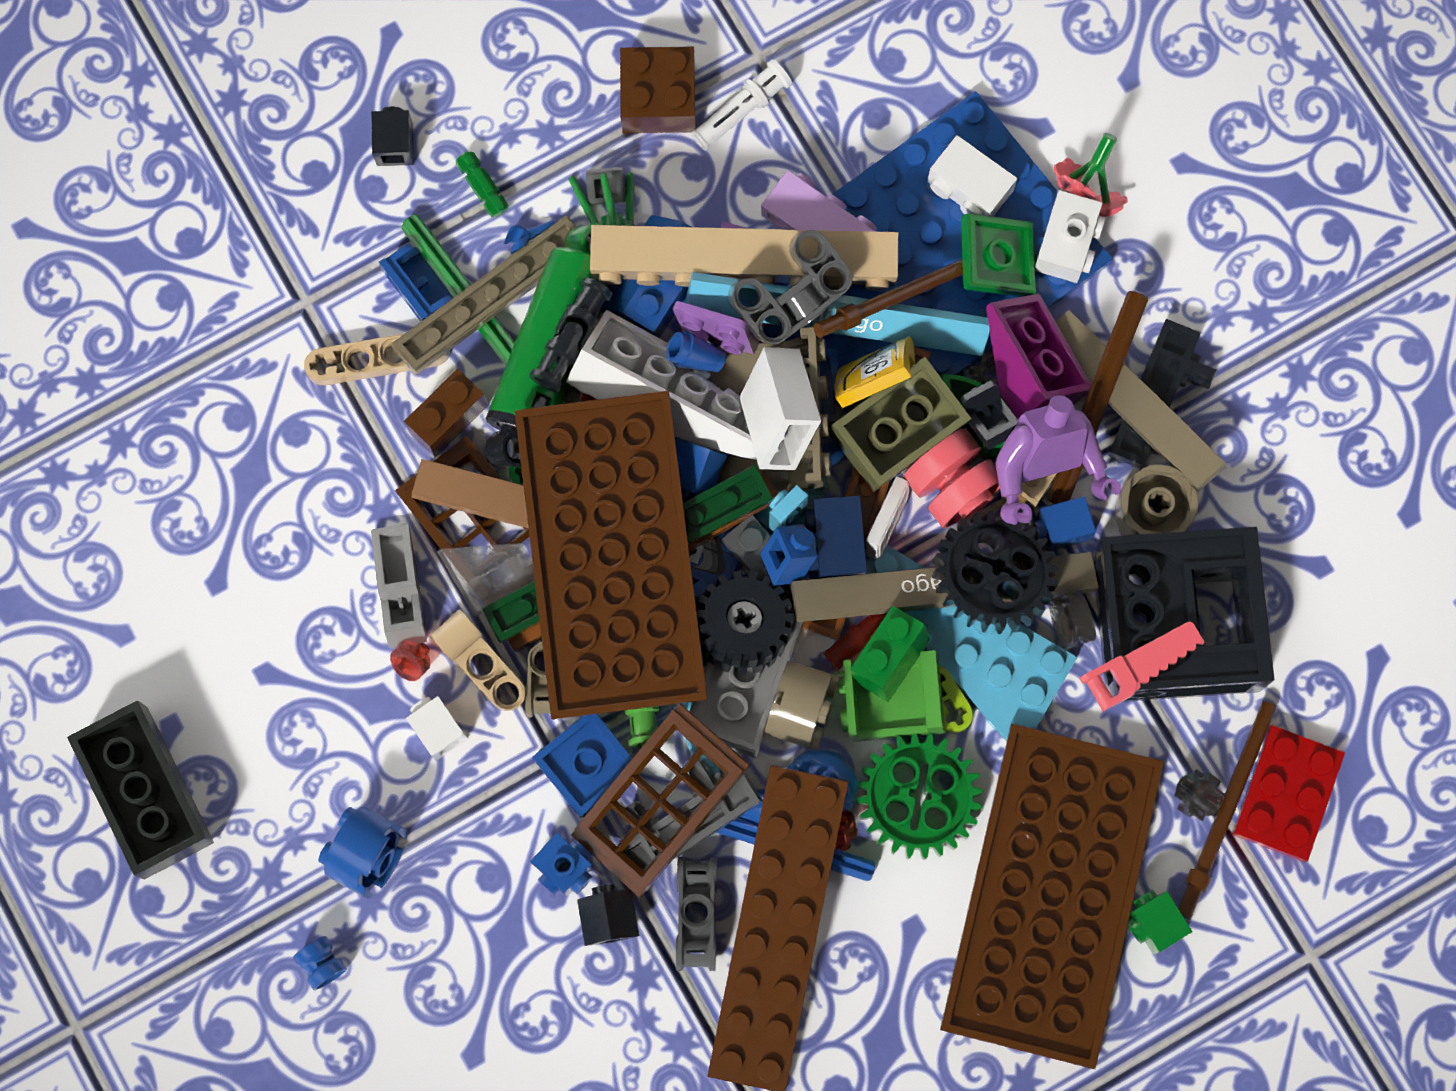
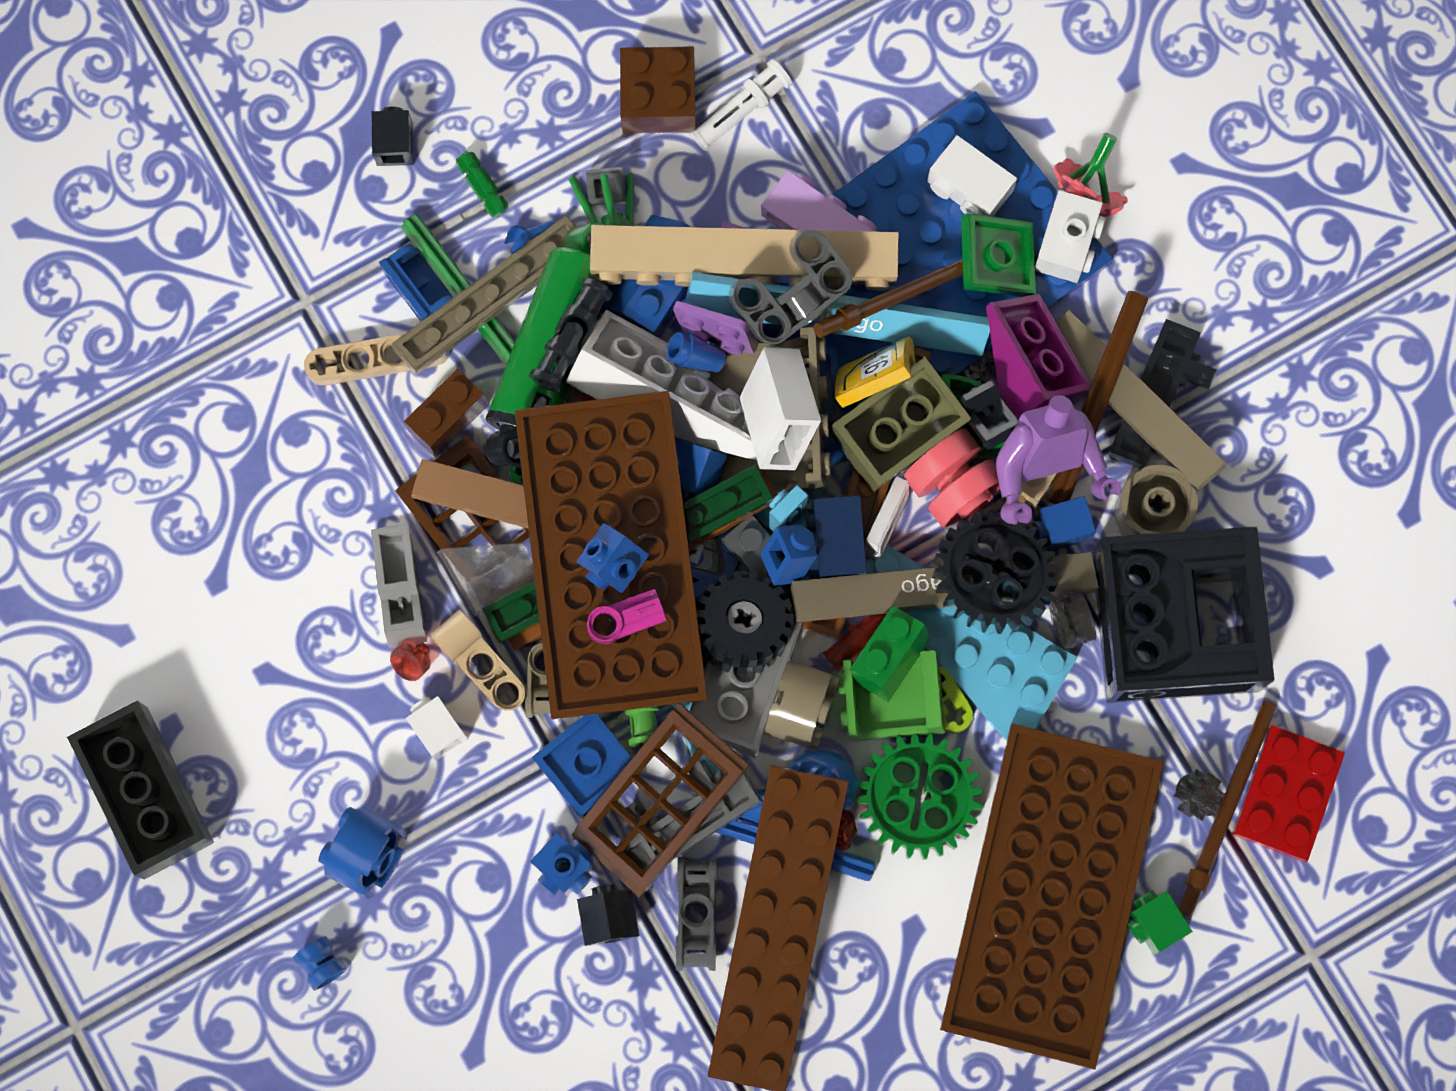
(611, 559): none -> blue brick
(630, 616): none -> dark pink piece
(1141, 664): coral piece -> none

